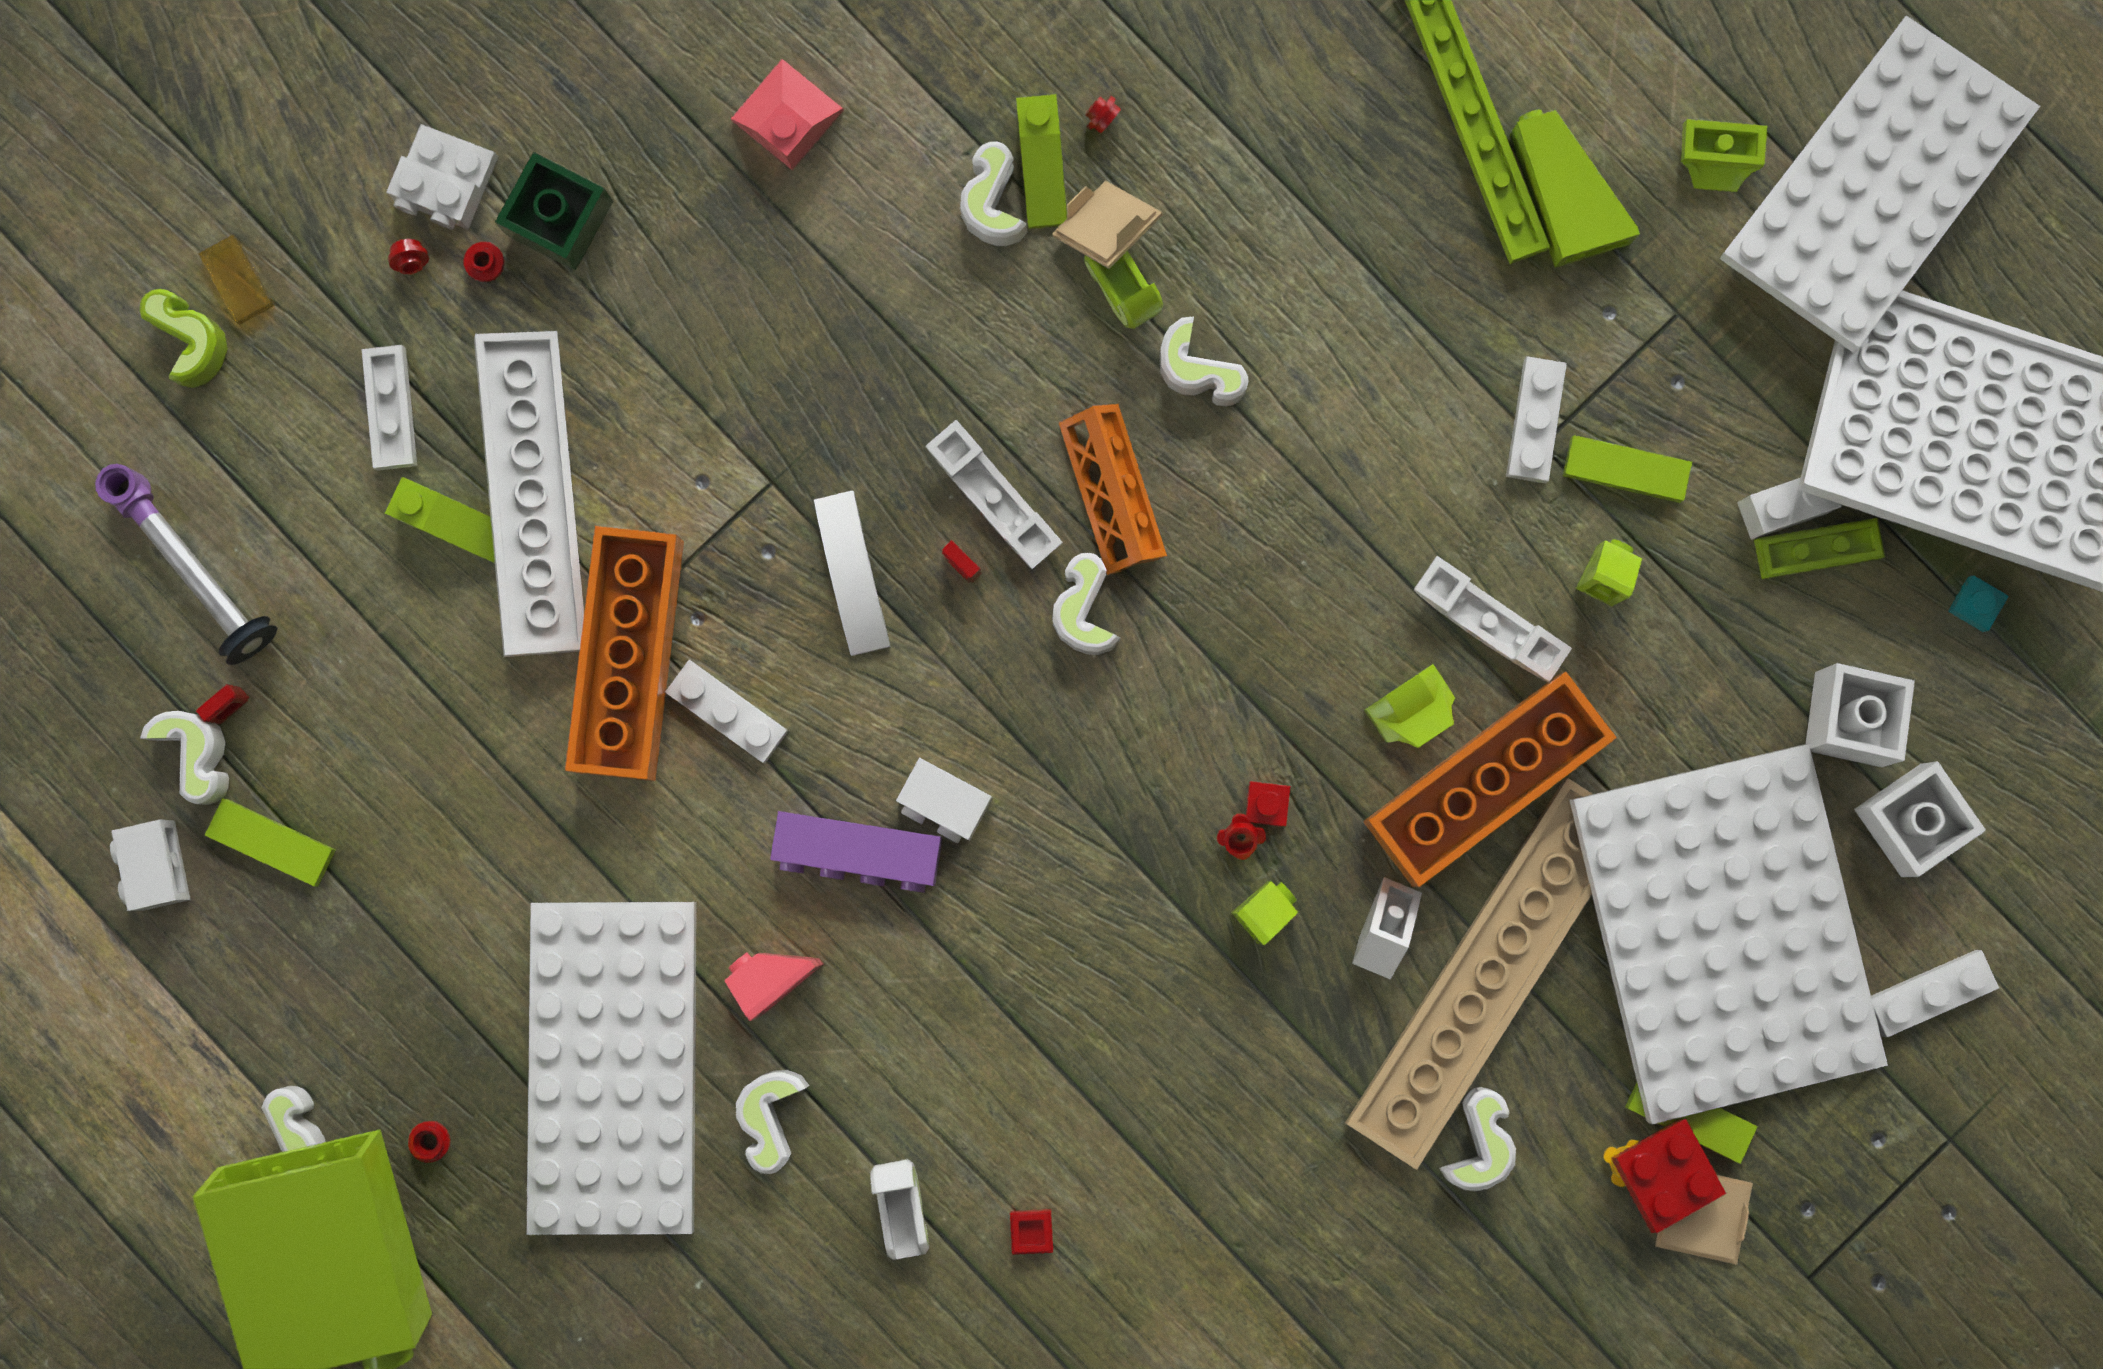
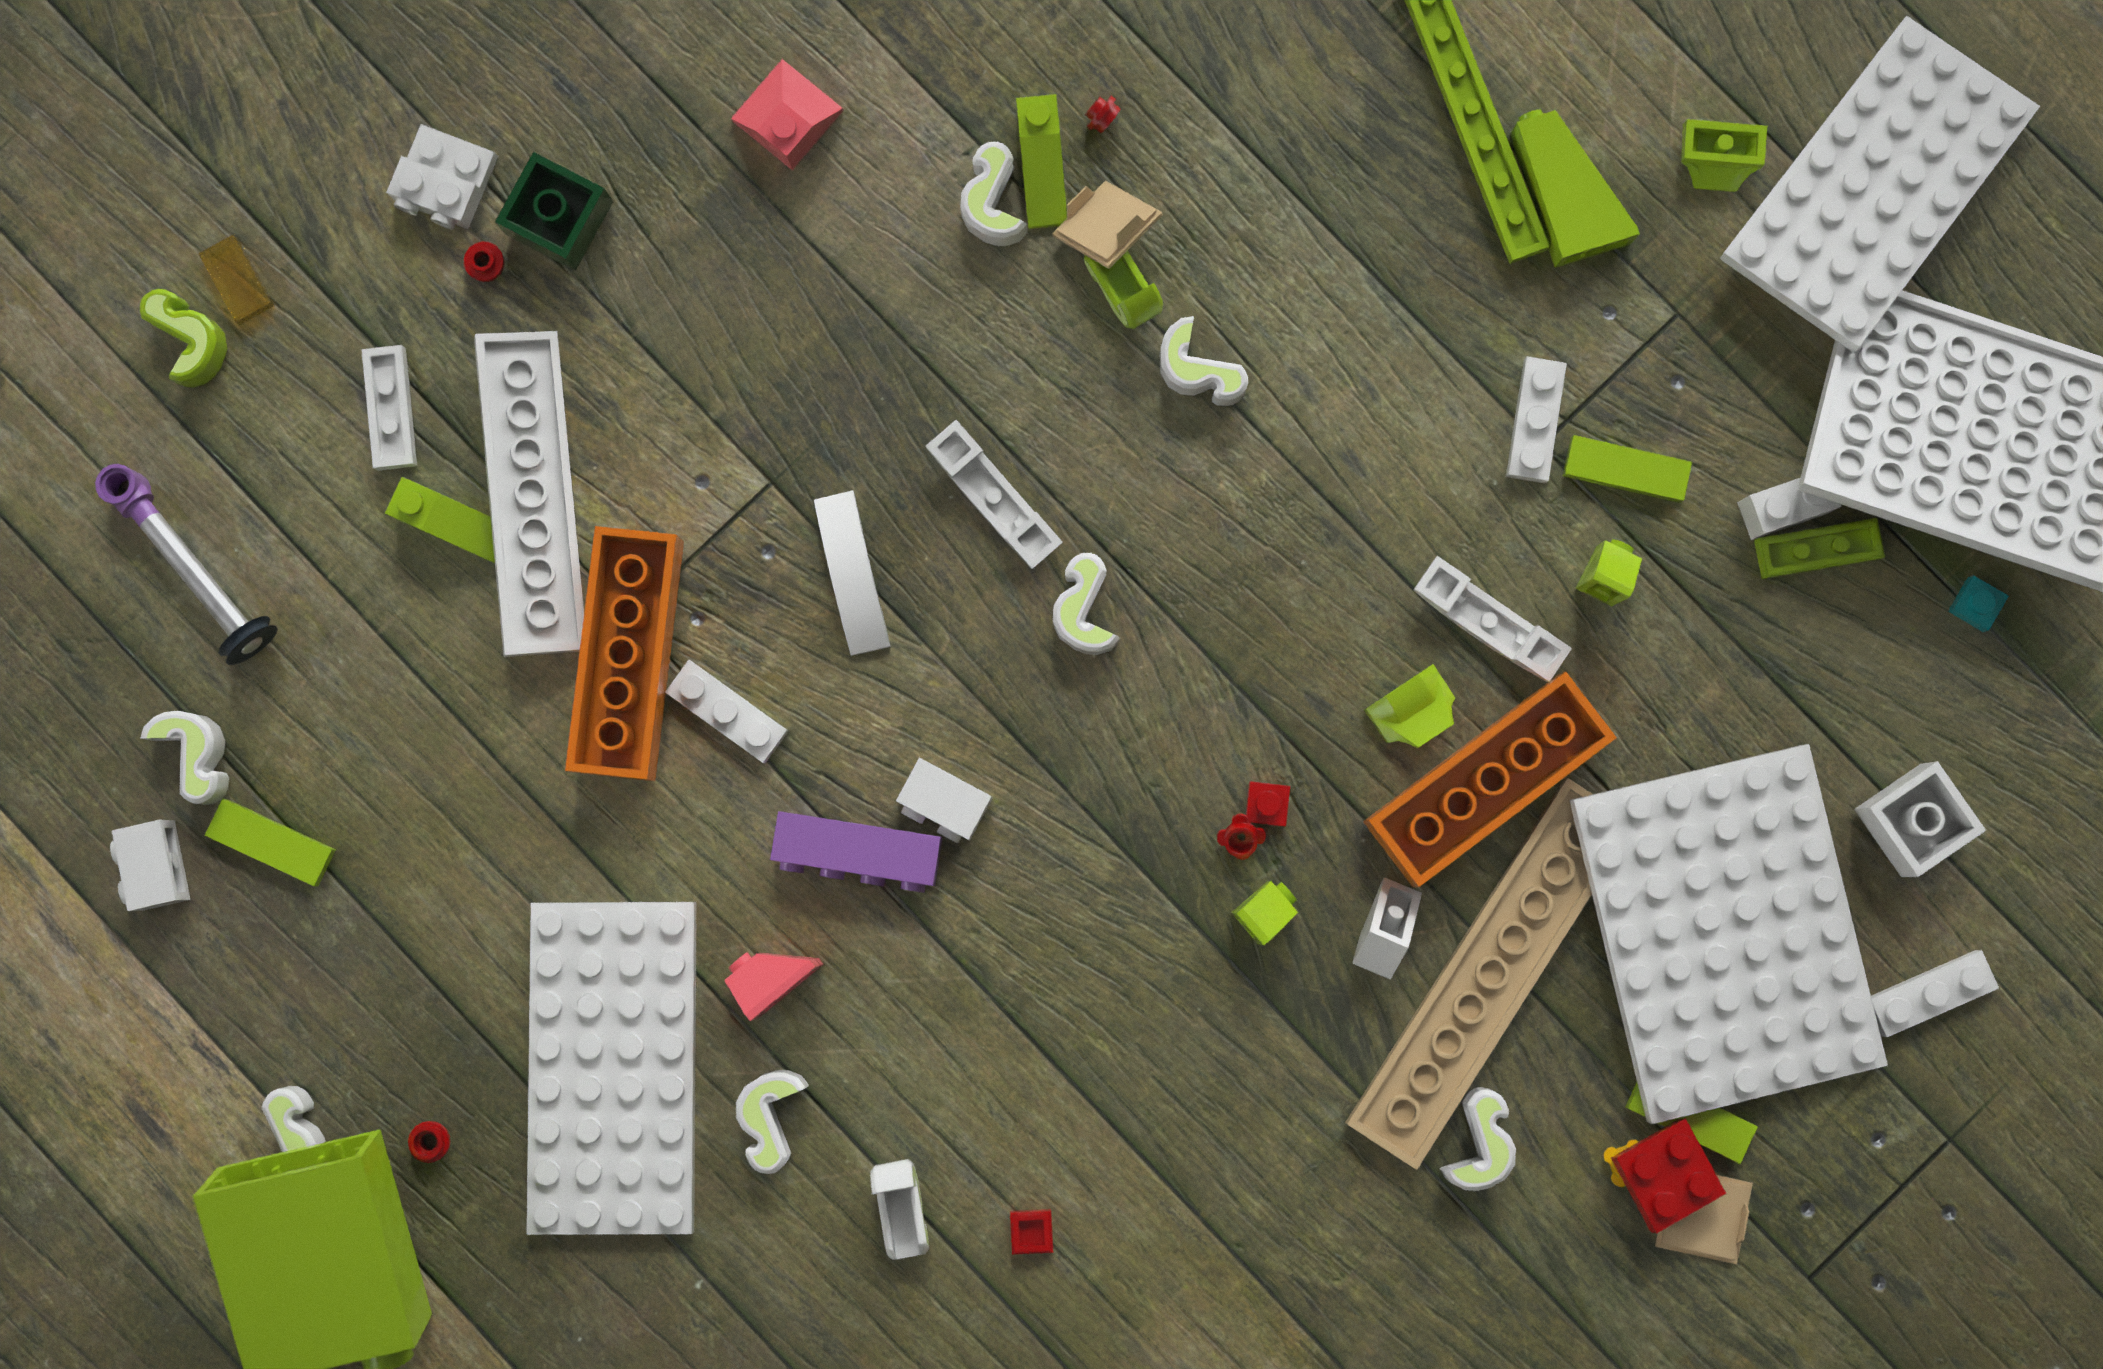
(223, 704): red tile -> none
(407, 256): red plate -> none
(961, 562): red tile -> none
(1119, 484): orange fence -> none
(1860, 715): white brick -> none

